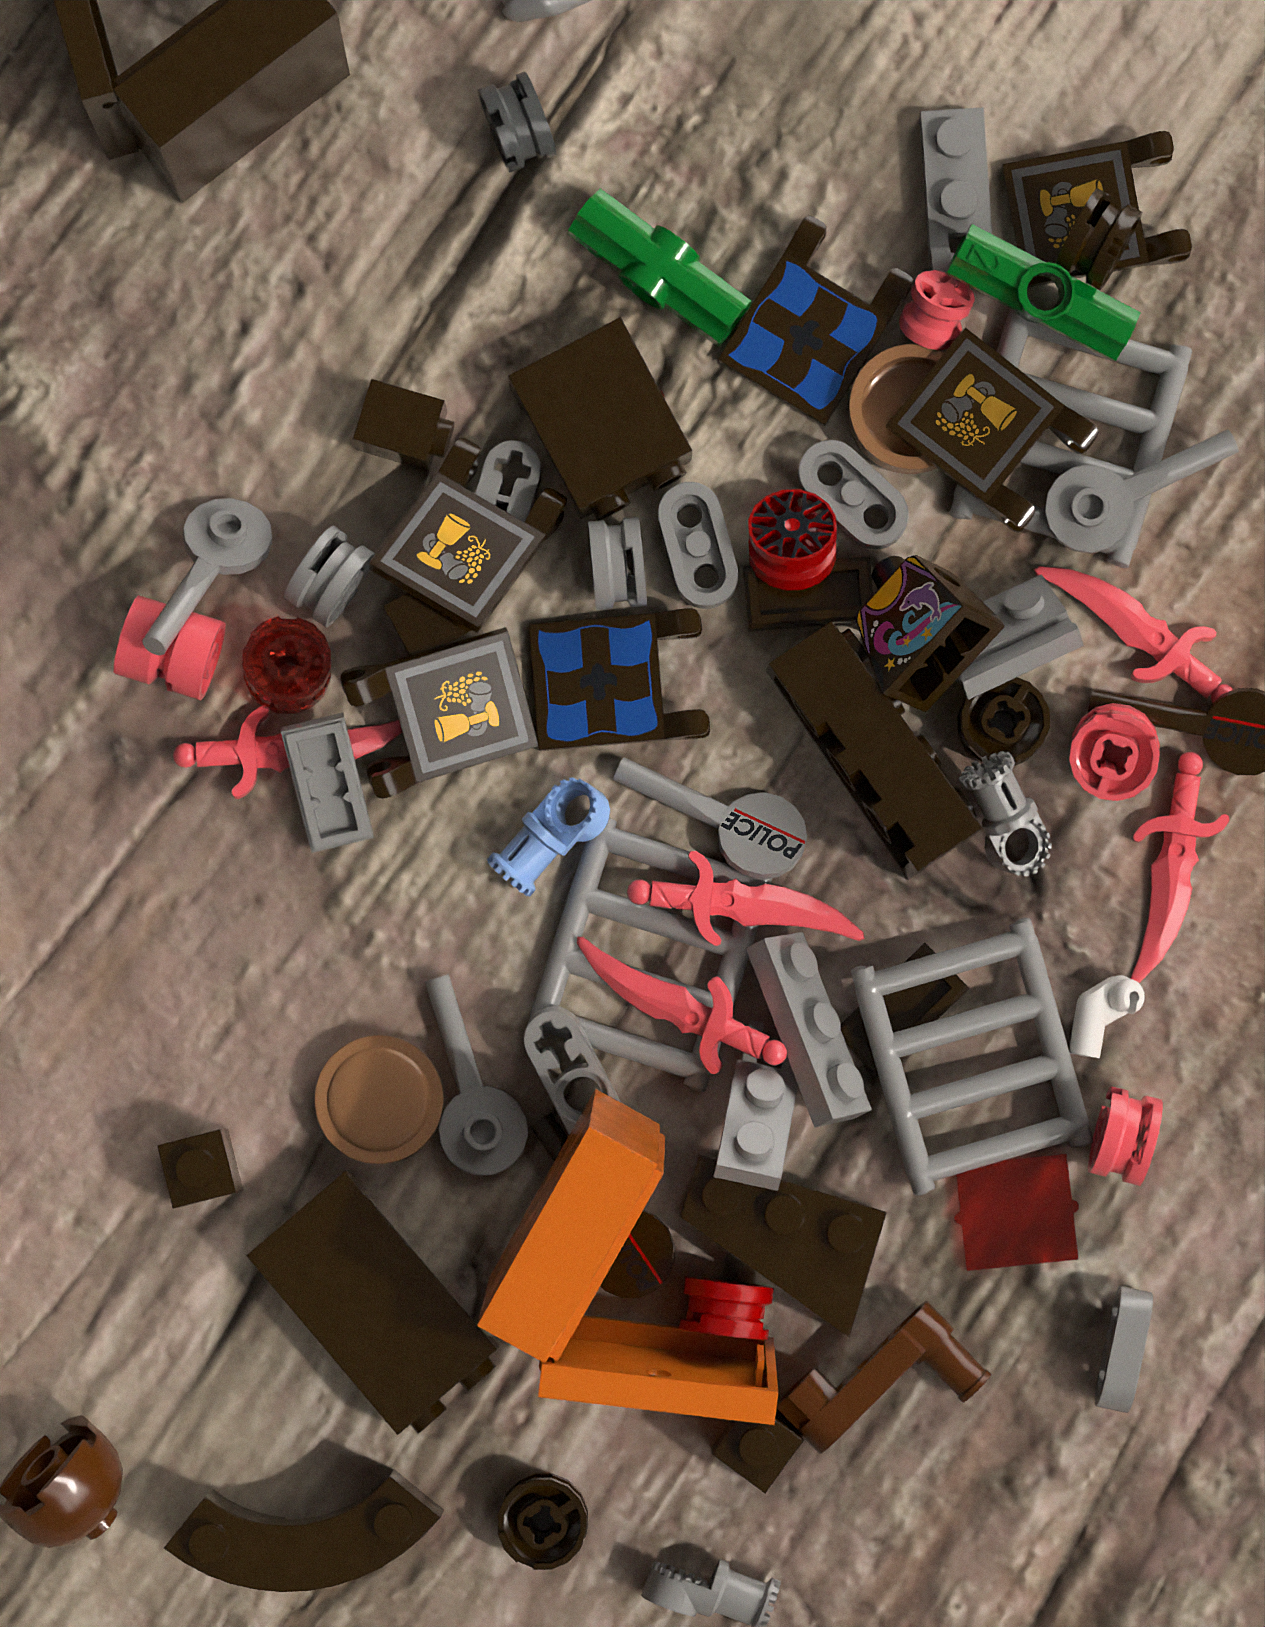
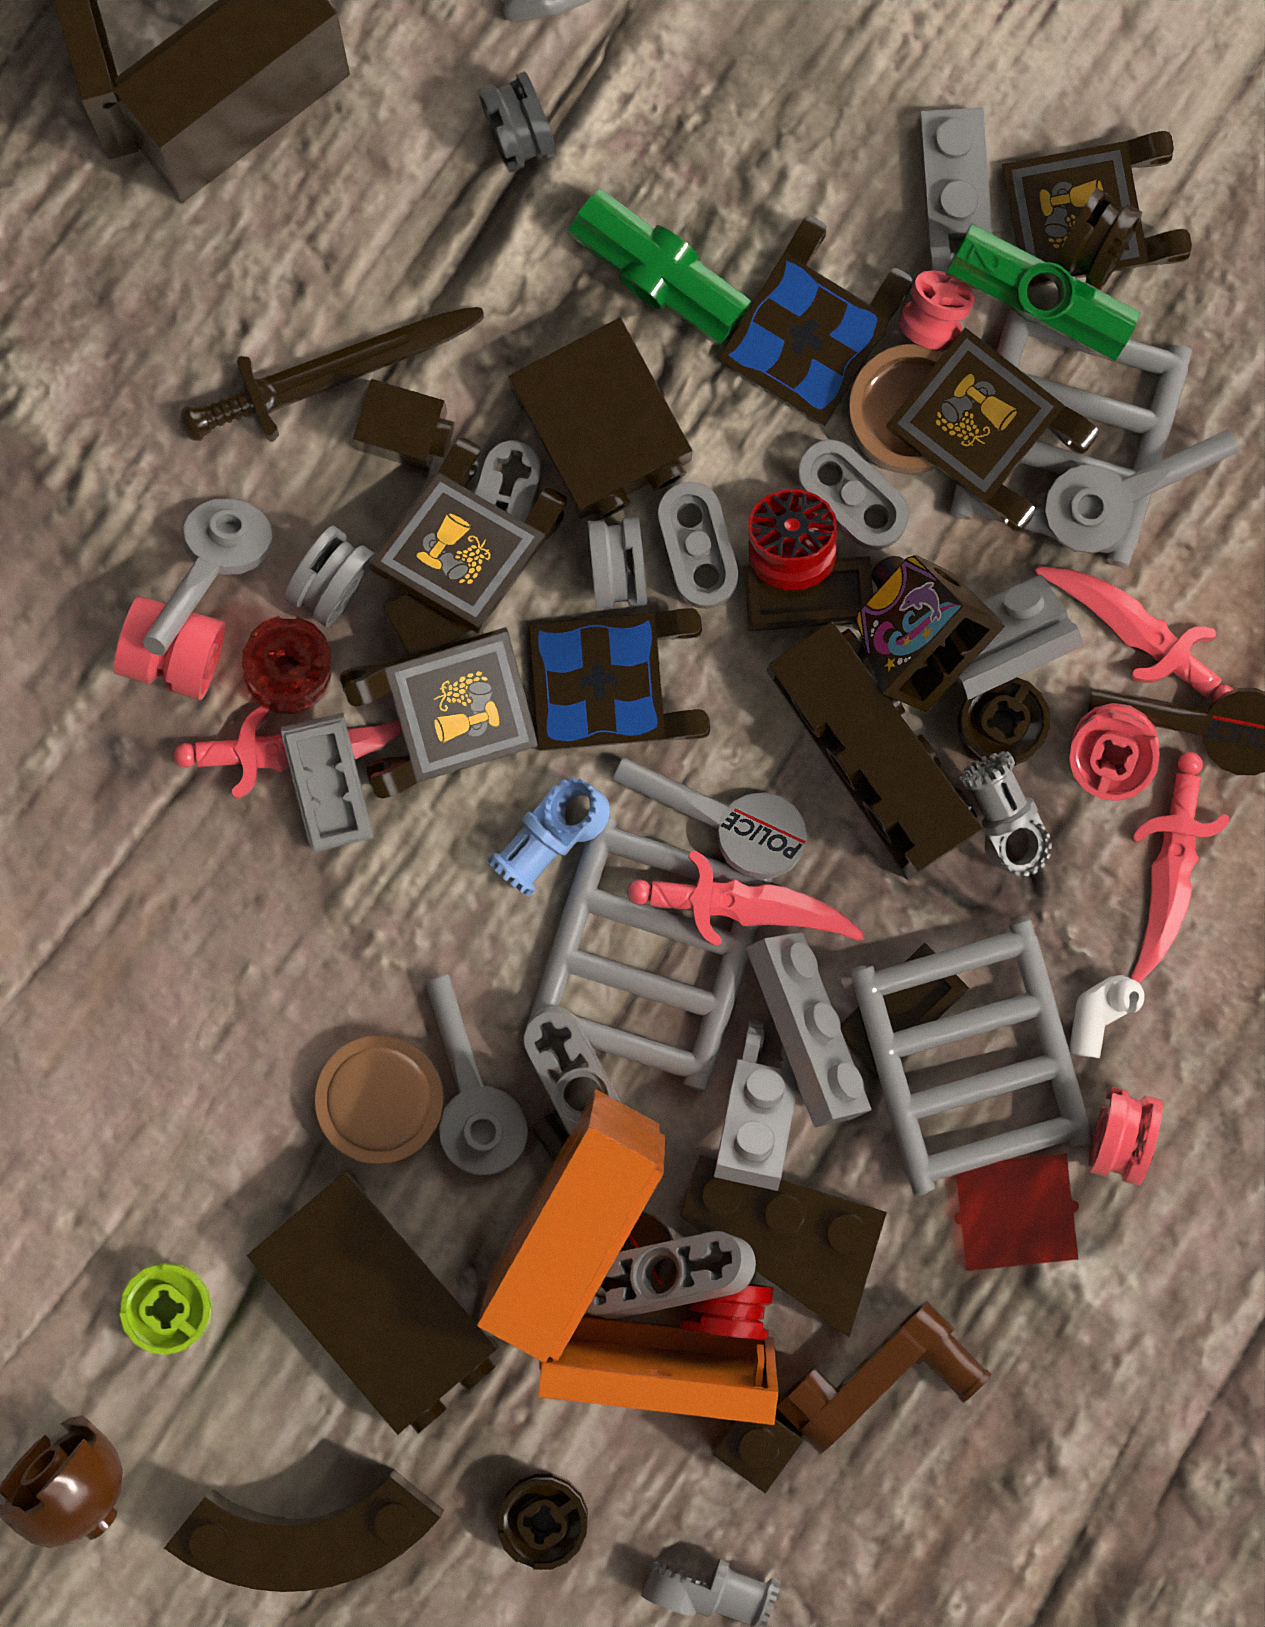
(165, 1308): none -> lime wheel
(200, 1168): dark brown brick -> none
(324, 373): none -> dark brown sword
(678, 1006): coral piece -> none
(690, 1284): none -> light grey beam
(1123, 1349): light grey beam -> none

